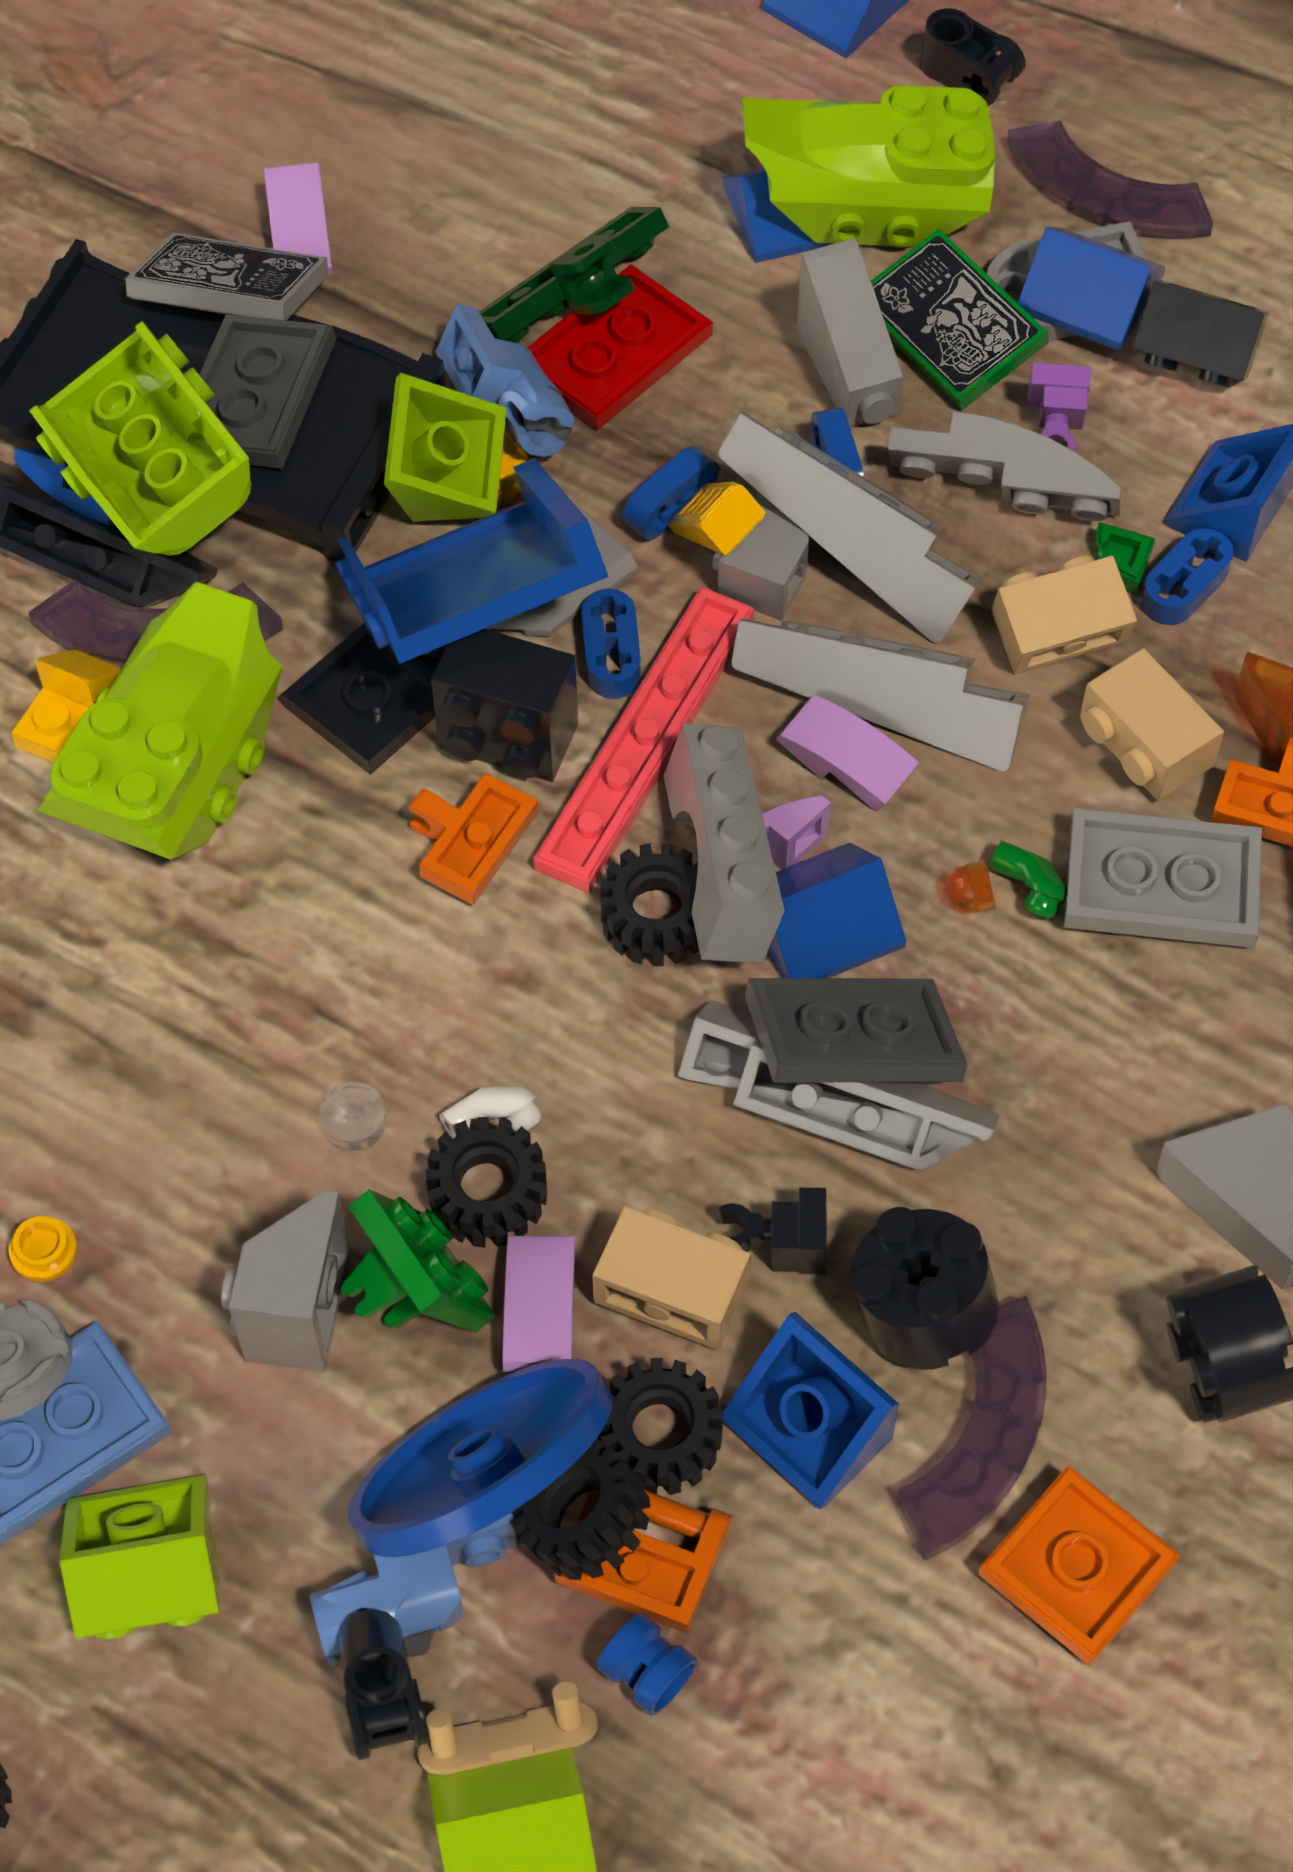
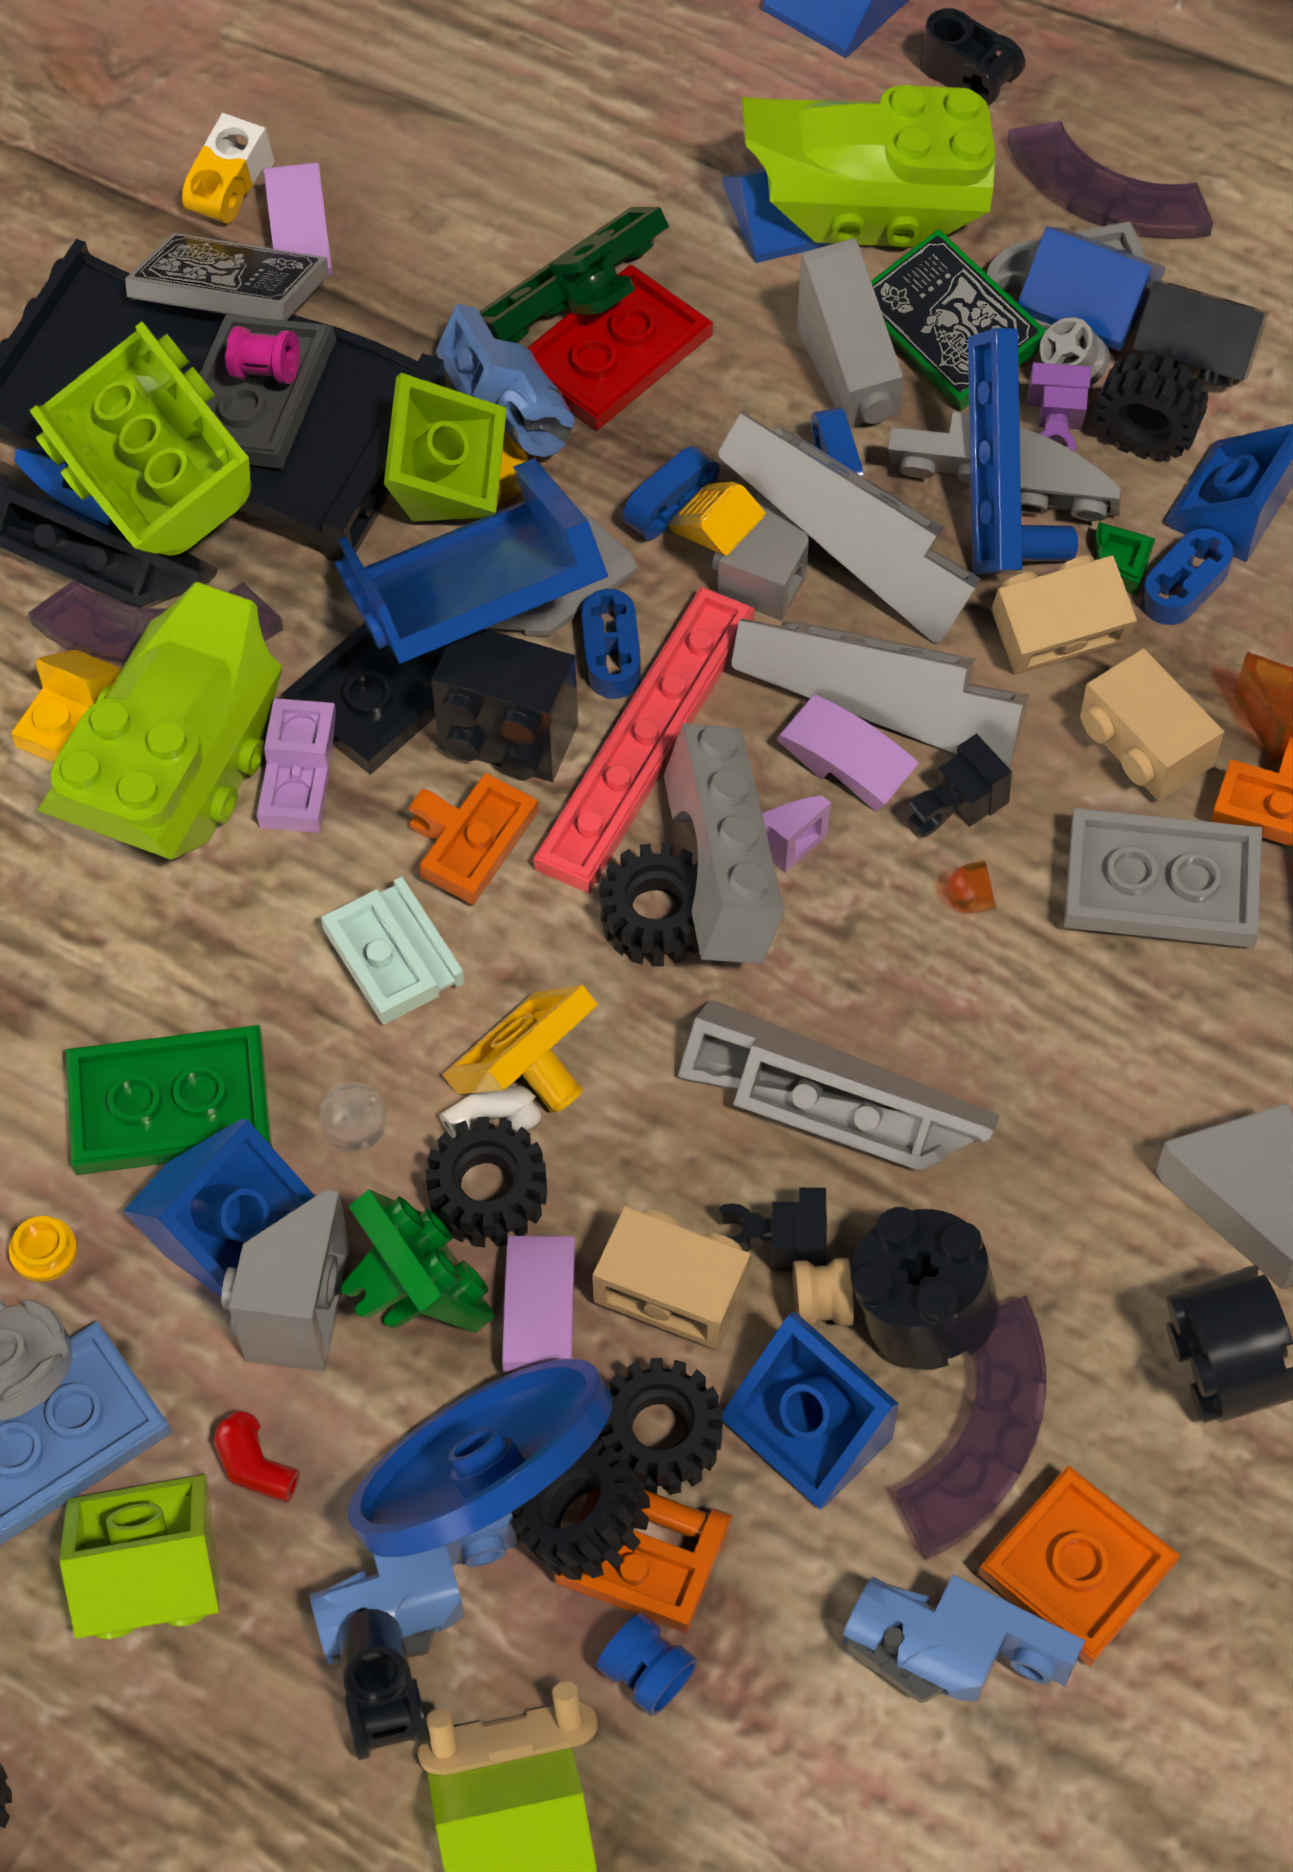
(162, 1096): none -> green tile
(216, 1201): none -> blue slope
(226, 169): none -> leg
(244, 1461): none -> red arm
(262, 354): none -> dark pink bush
(297, 765): none -> lavender slope
(392, 950): none -> light aqua plate
(523, 1047): none -> yellow tile
(824, 1292): none -> tan wheel
(835, 914): blue slope -> none
(854, 1030): dark grey tile -> none
(956, 1643): none -> medium blue plate
(969, 784): none -> black piece
(997, 531): none -> blue piece
(1036, 873): green arm -> none
(1077, 338): none -> light grey wheel
(1158, 385): none -> black tyre

